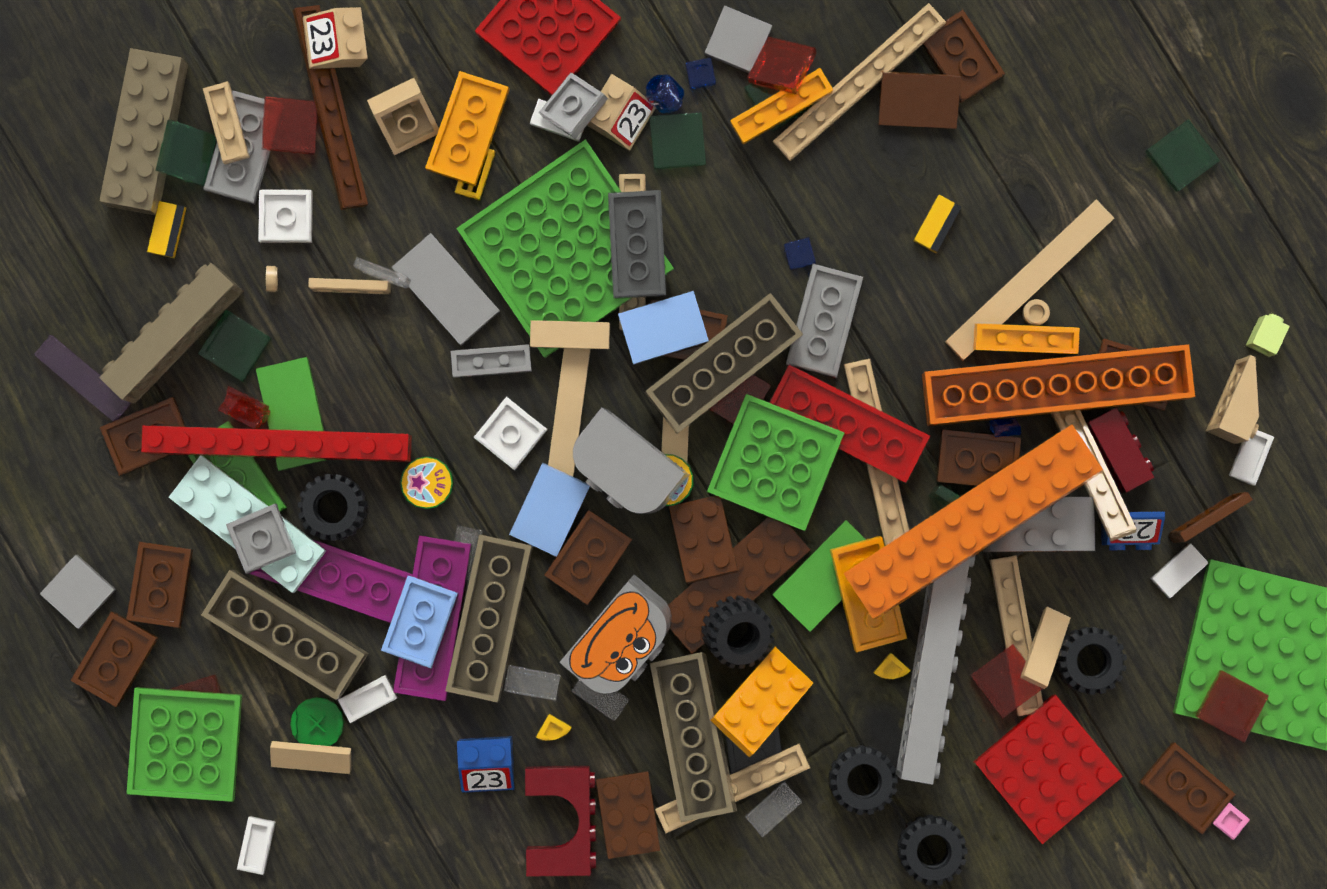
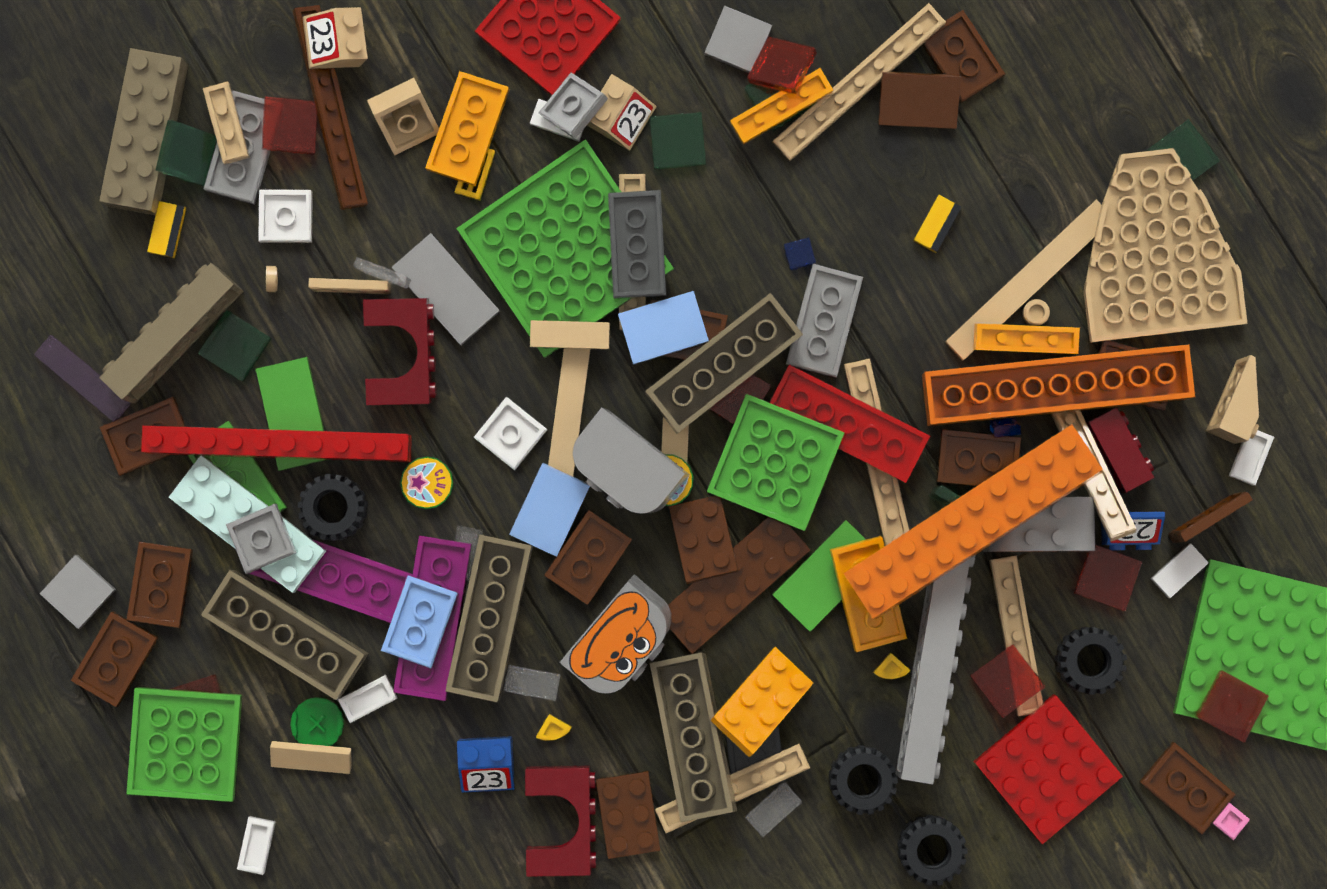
(244, 408): clear red hips -> none
(415, 318): none -> dark red arch
(491, 361): light grey plate -> none
(608, 703): clear tile -> none
(664, 93): clear blue head -> none
(700, 73): clear blue tile -> none
(747, 648): black tyre -> none
(1045, 647): tan tile -> none
(1108, 577): none -> clear red tile
(1158, 255): none -> tan wing
(1268, 335): yellowish green brick -> none

